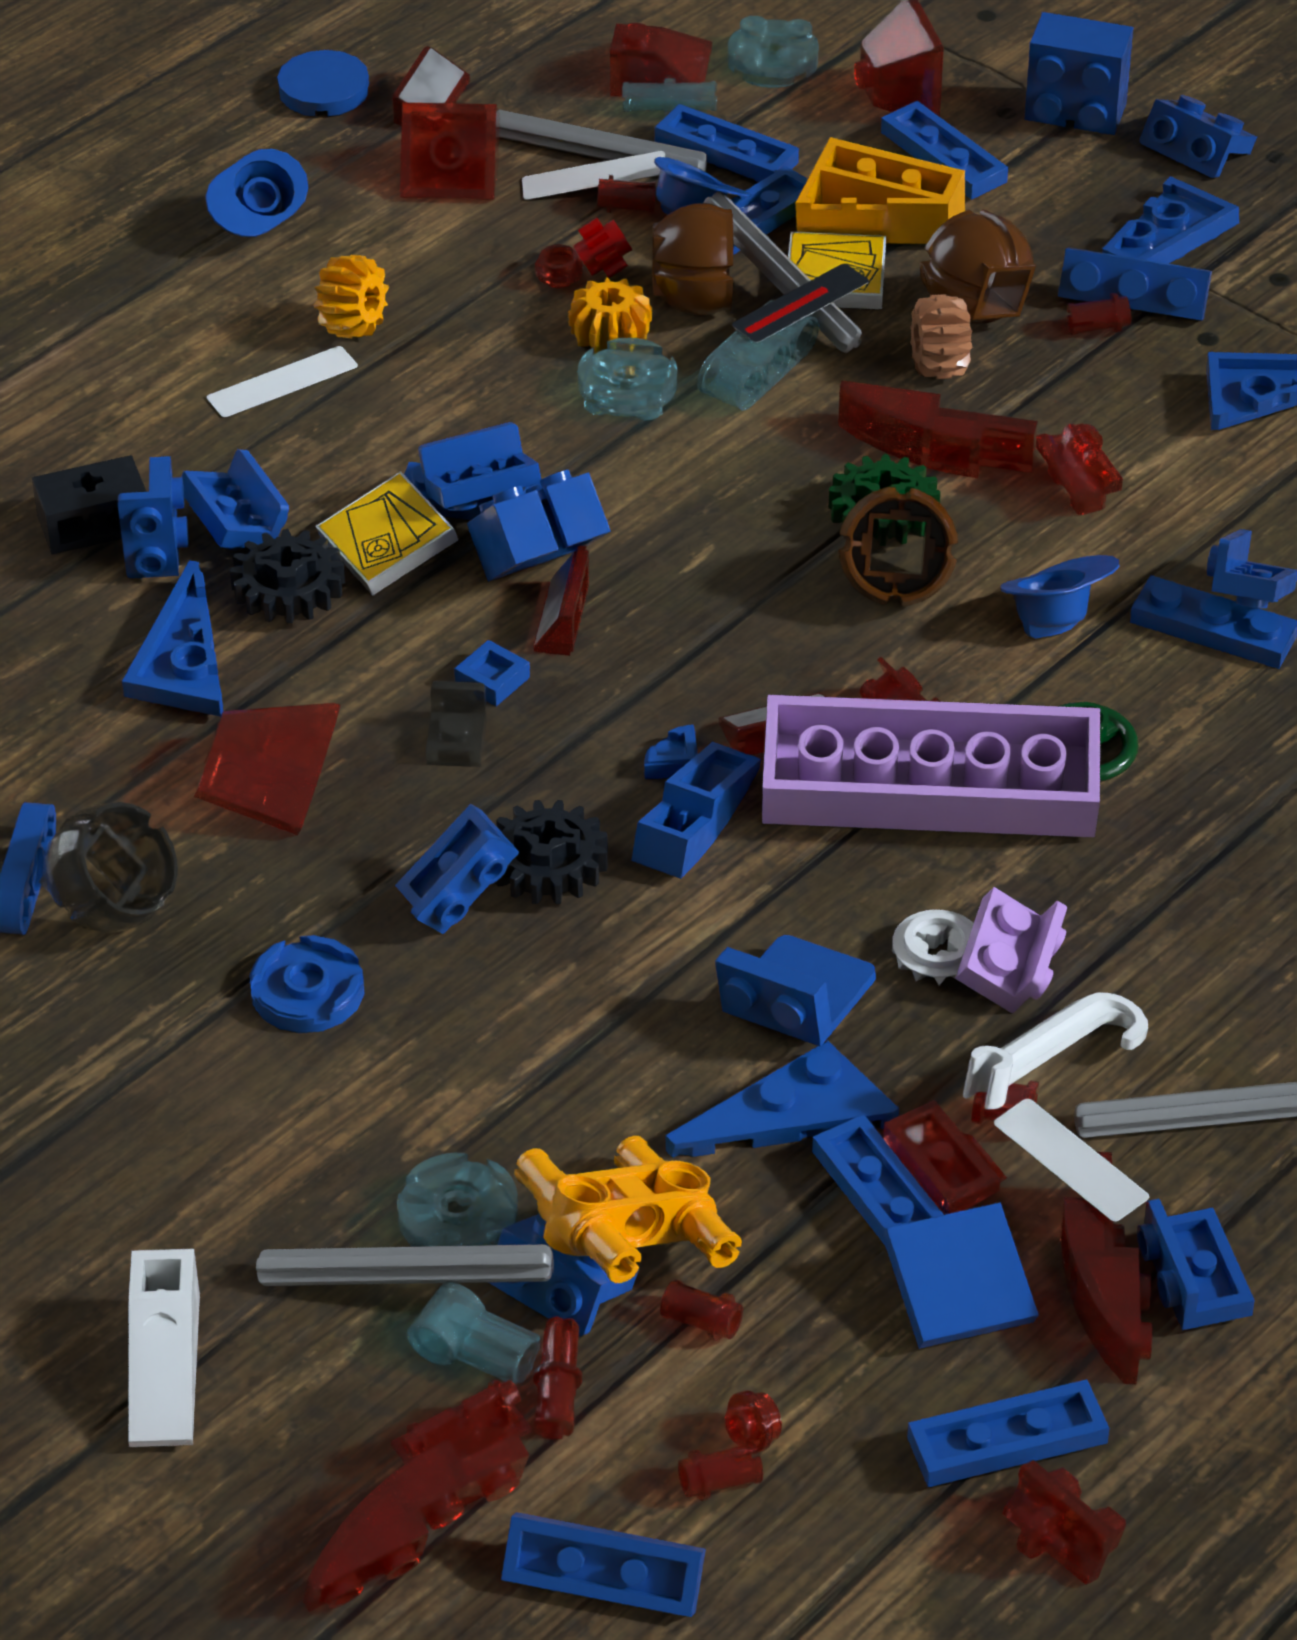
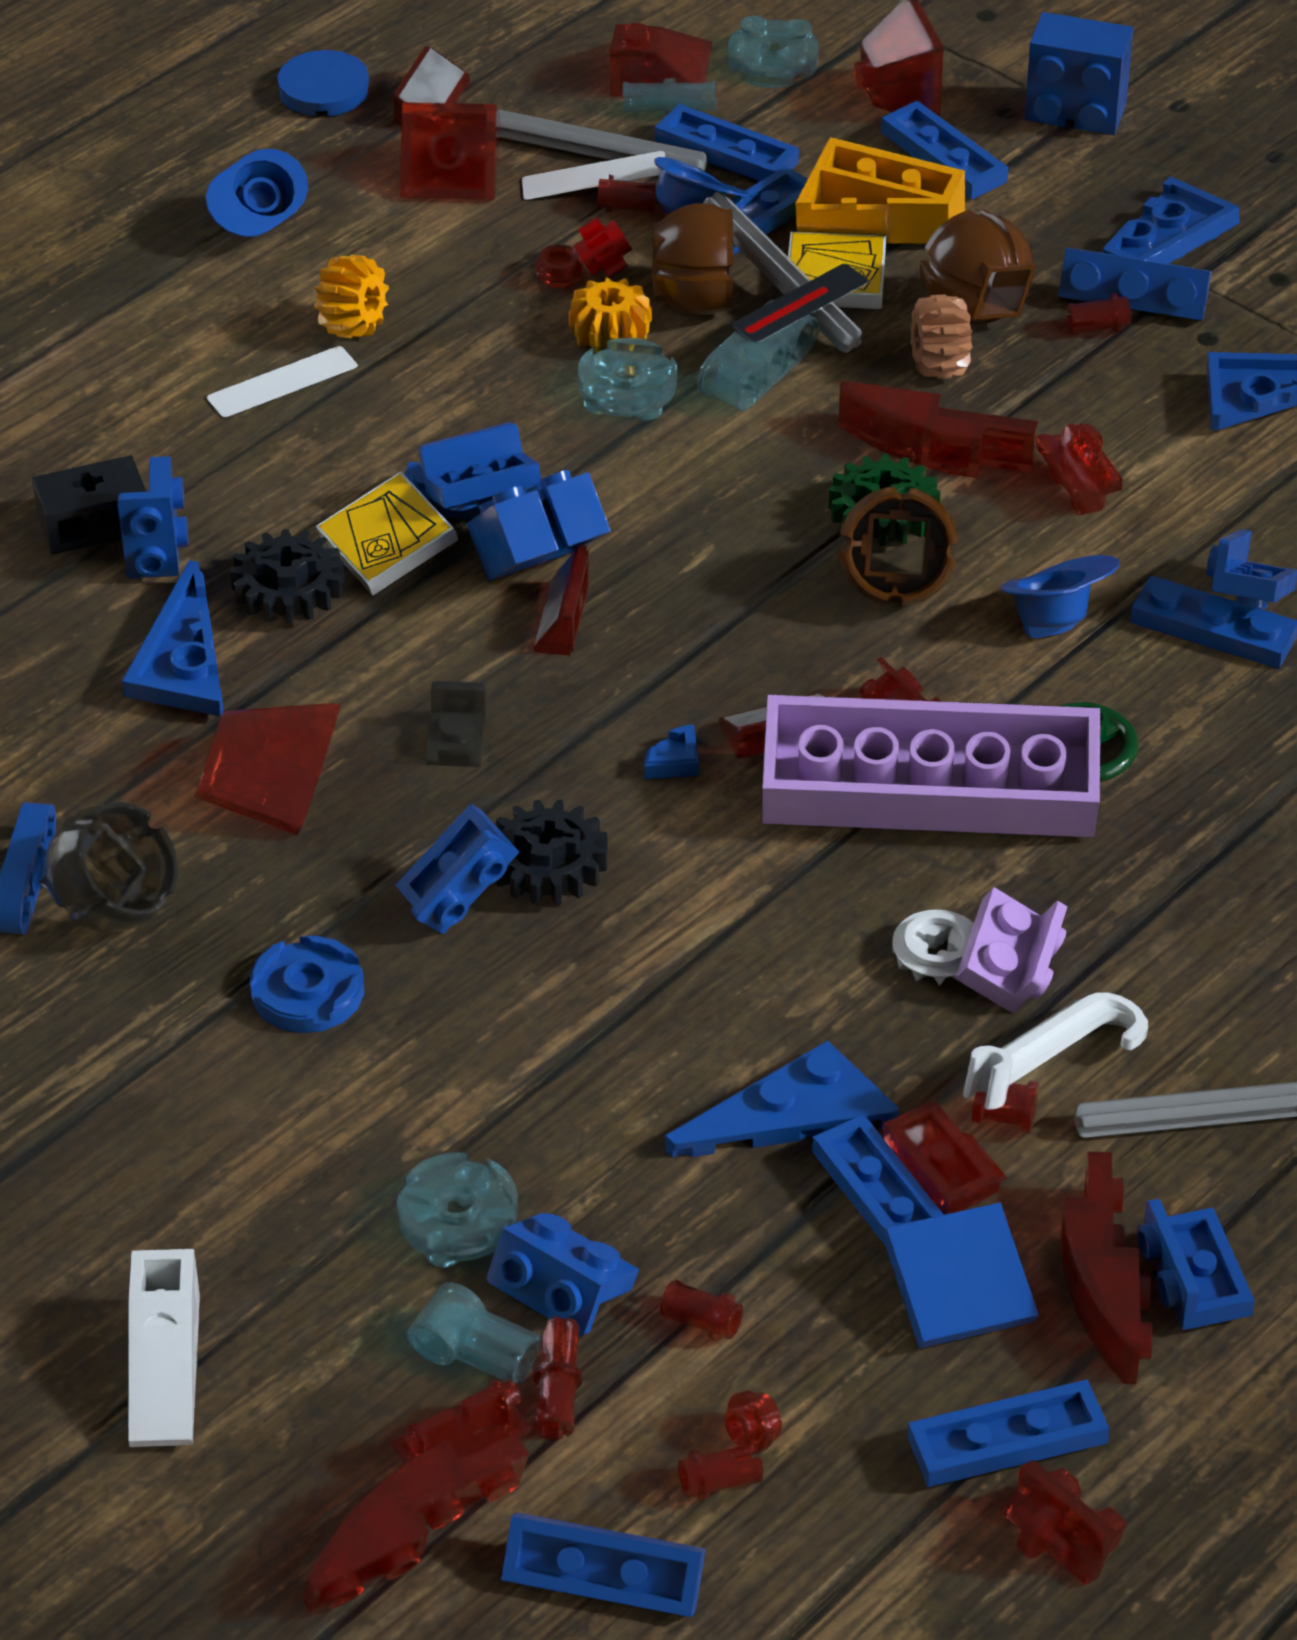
(236, 503): blue bracket -> none
(405, 1265): light grey axle -> none
(495, 668): blue tile -> none
(627, 1208): light orange piece -> none
(694, 809): blue slope -> none
(793, 987): blue bracket -> none
(1071, 1160): white sticker -> none
(1193, 136): blue bracket -> none

